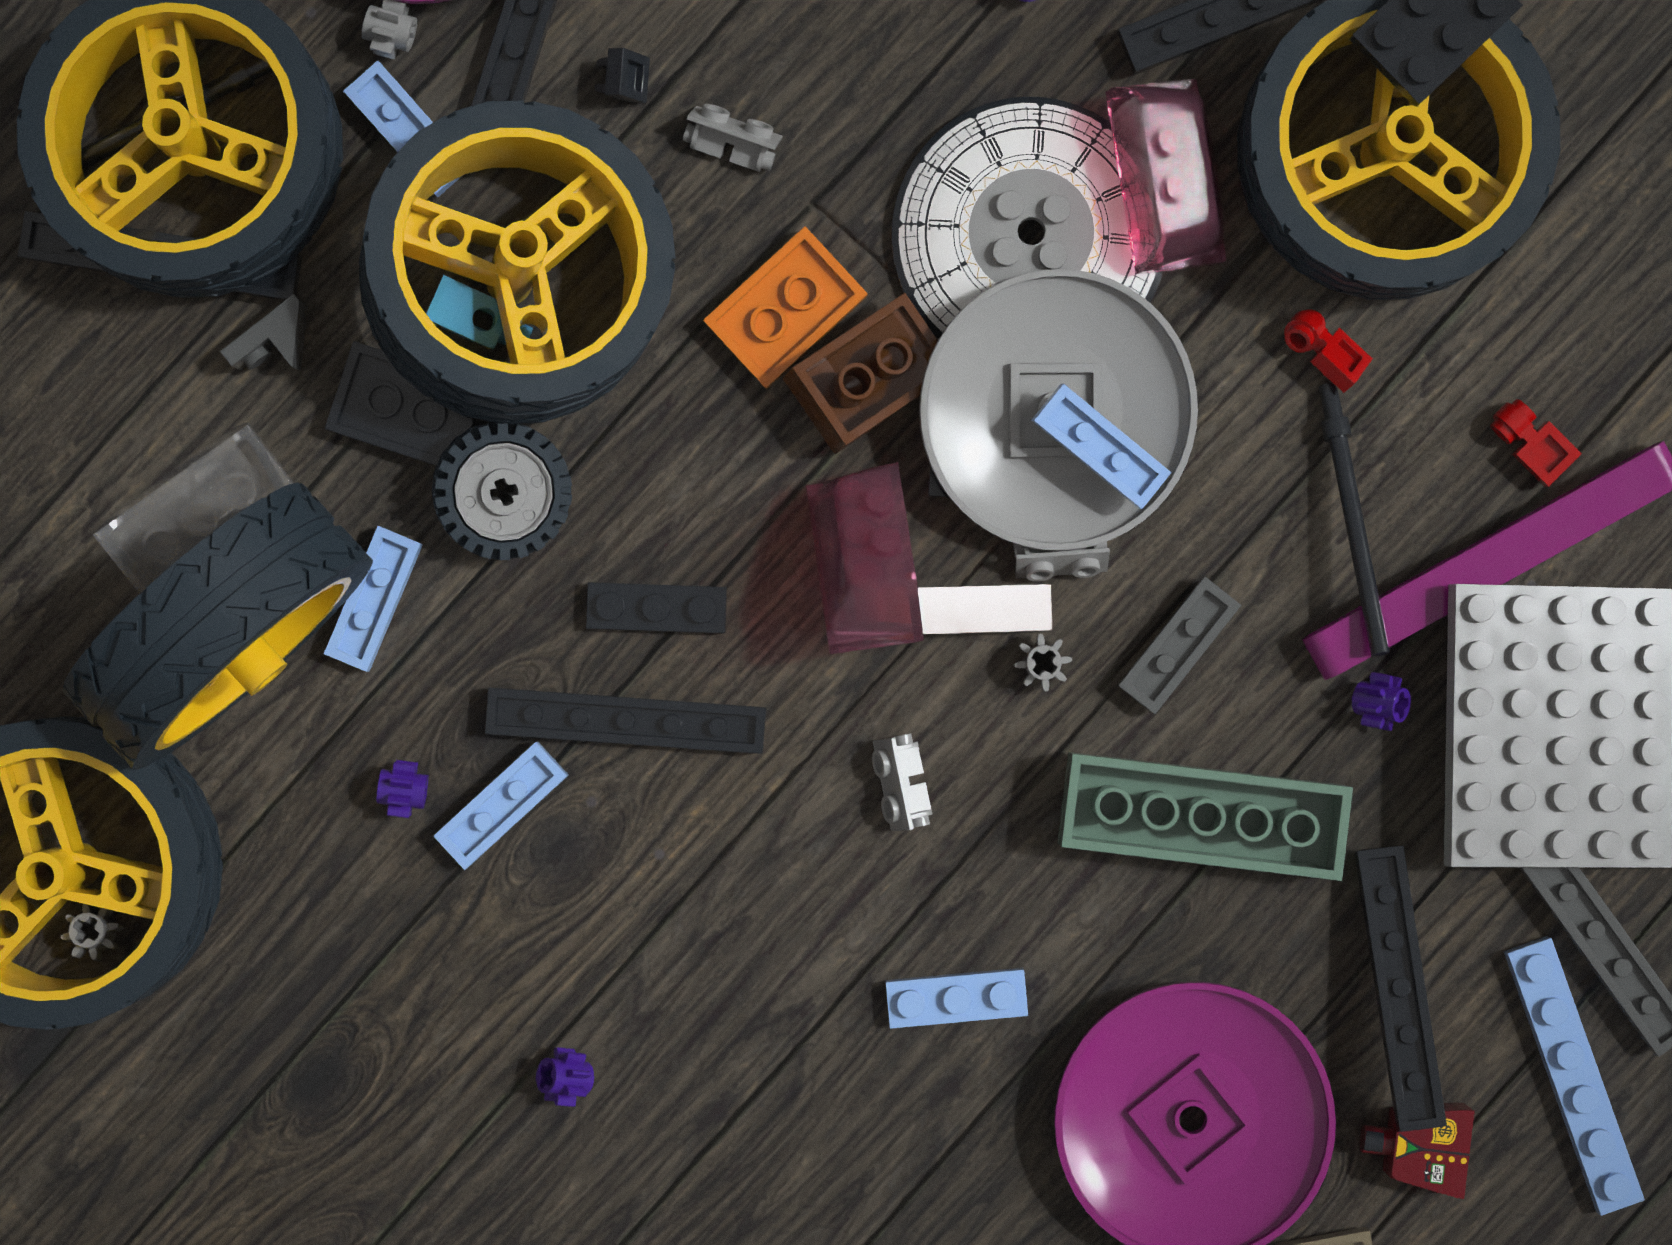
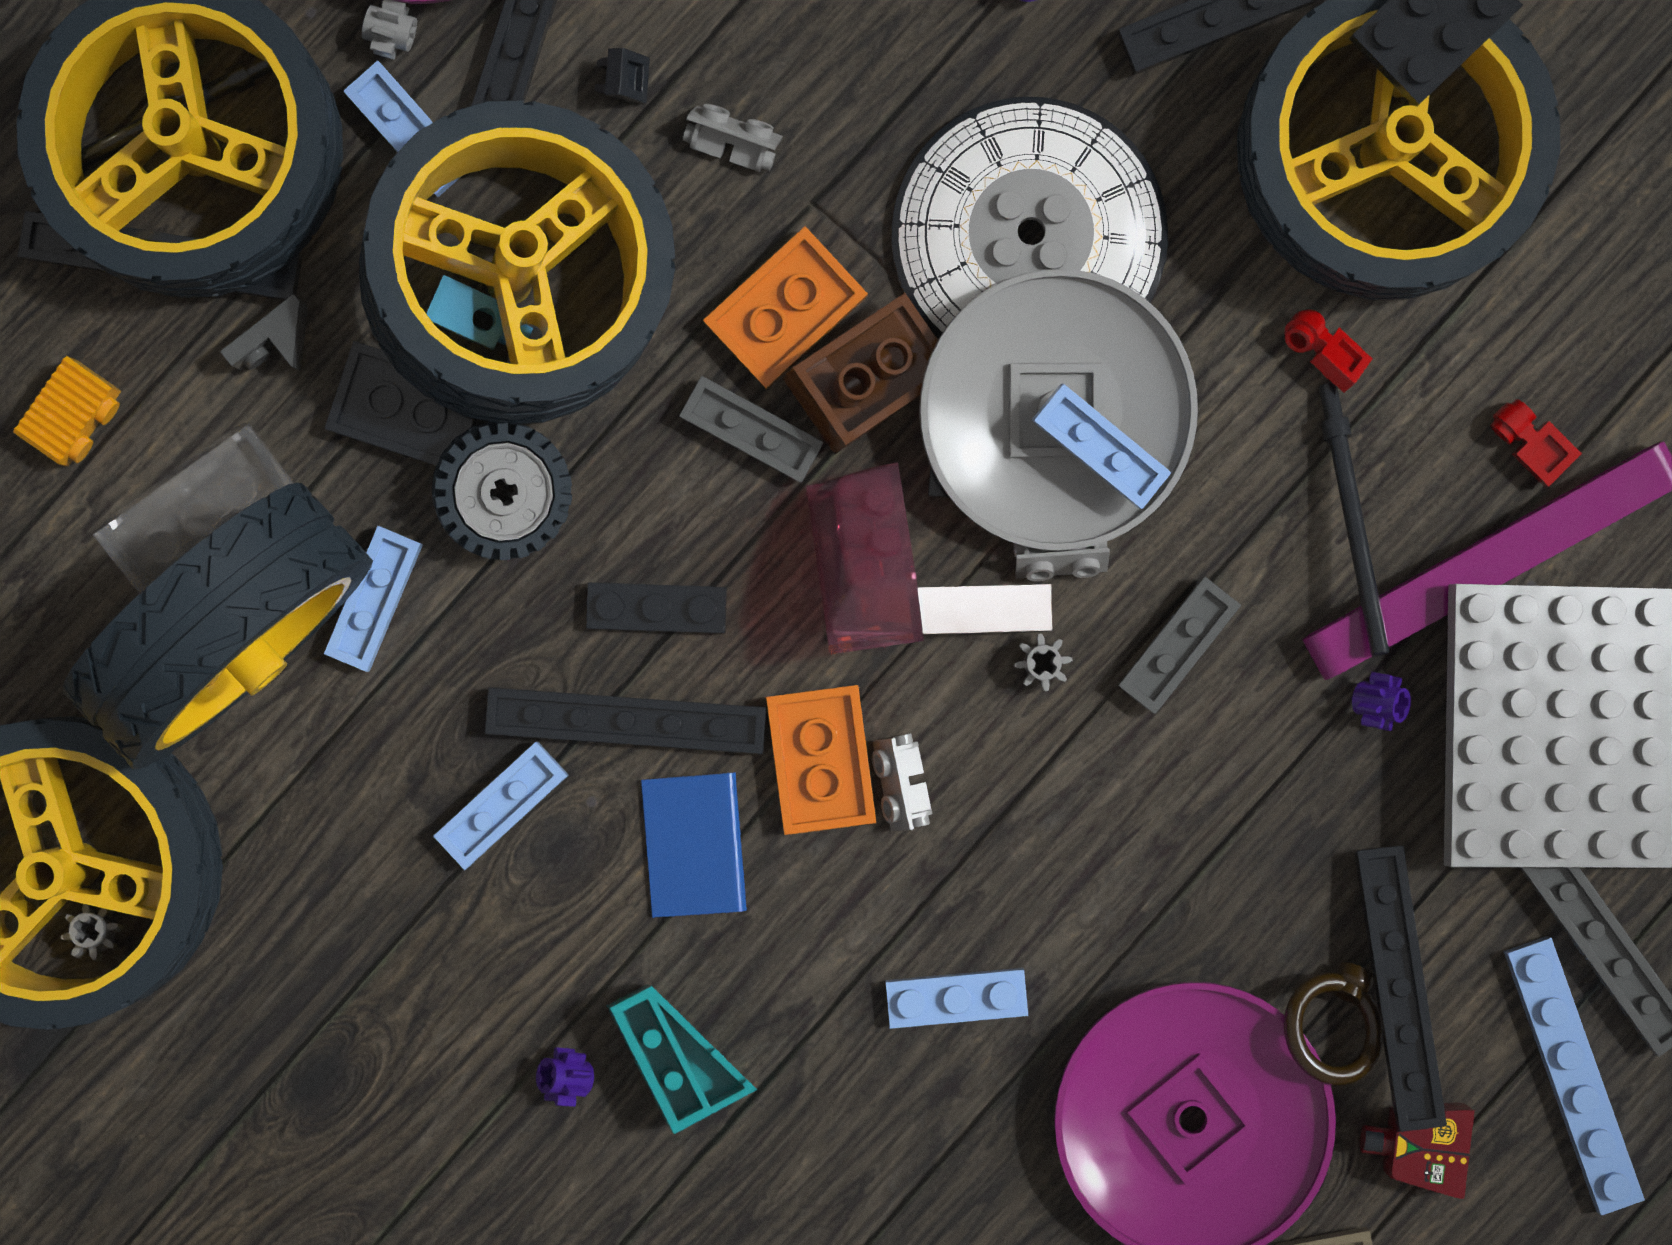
(68, 412): none -> light orange brick
(402, 789): dark purple gear -> none
(675, 1060): none -> teal wedge
(694, 845): none -> blue piece
(751, 429): none -> dark grey plate
(821, 759): none -> orange plate
(1167, 175): clear pink windscreen -> none
(1205, 816): sand green brick -> none
(1353, 986): none -> dark brown piece

